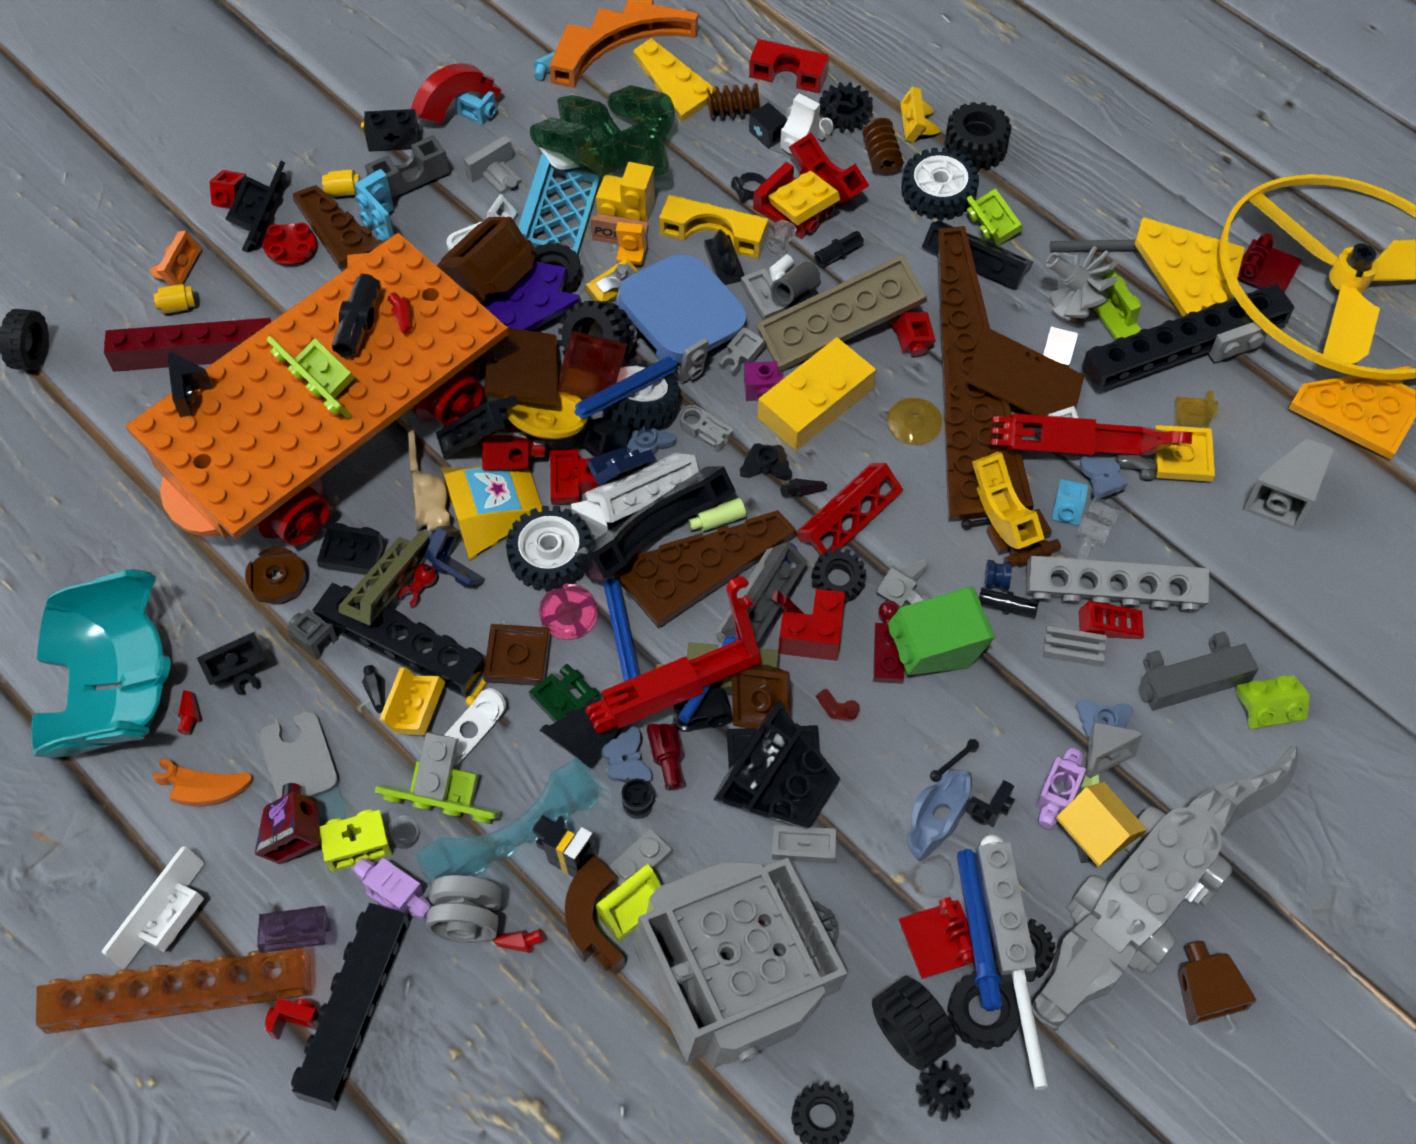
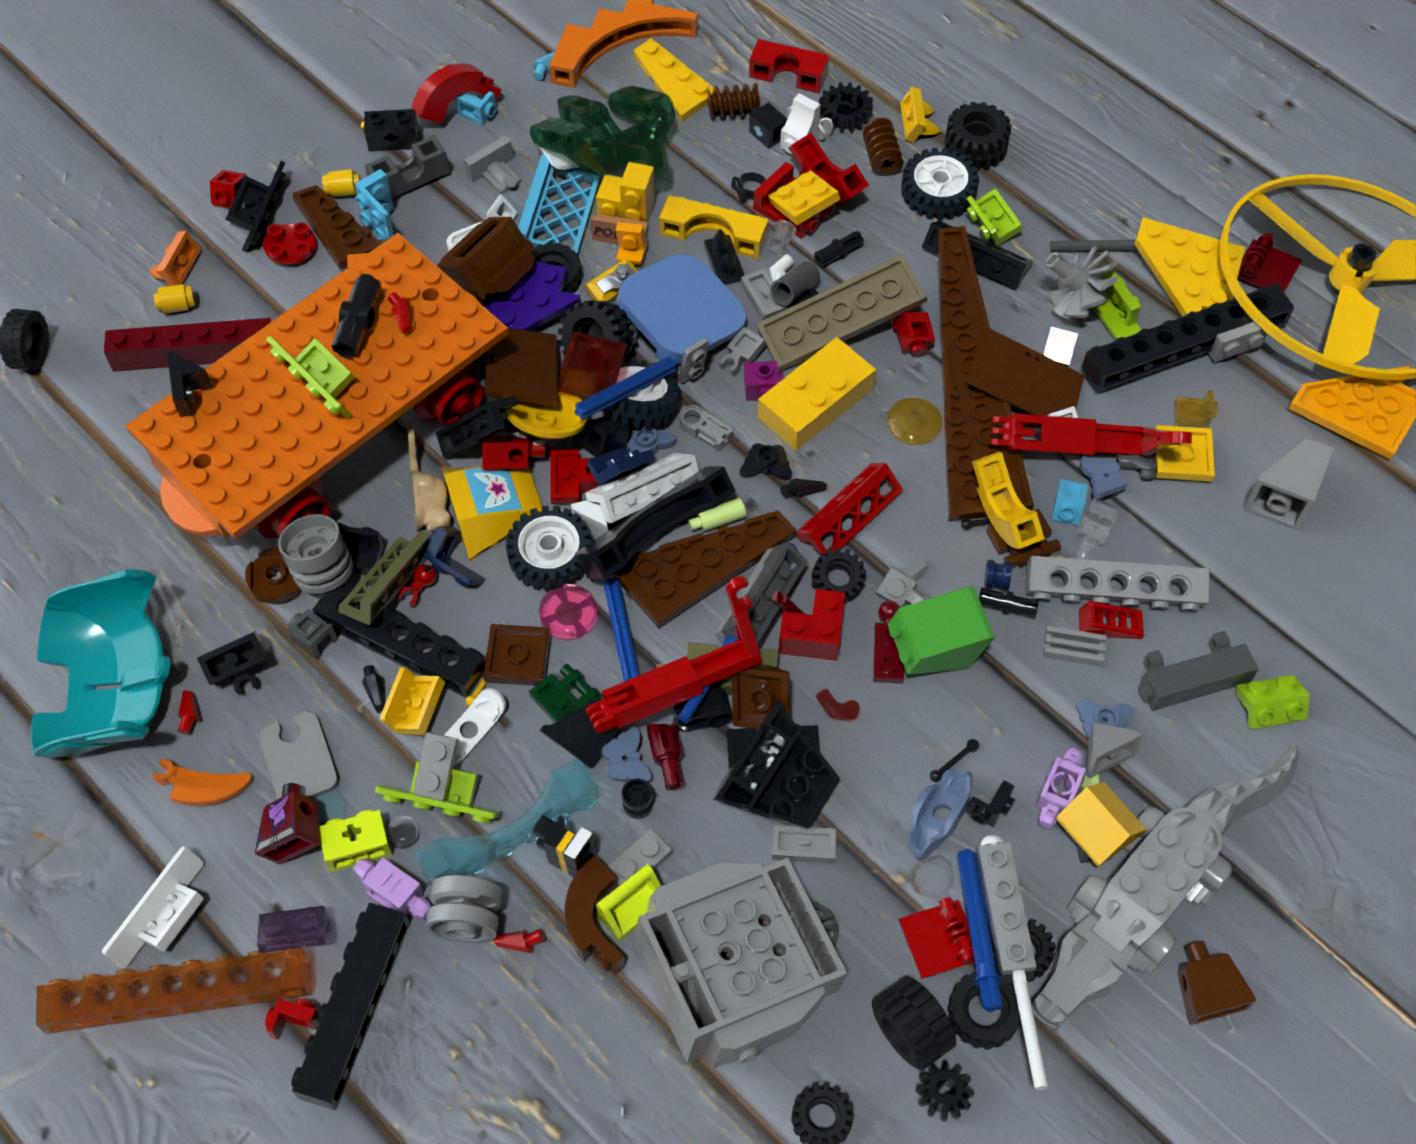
(315, 553): none -> light grey wheel

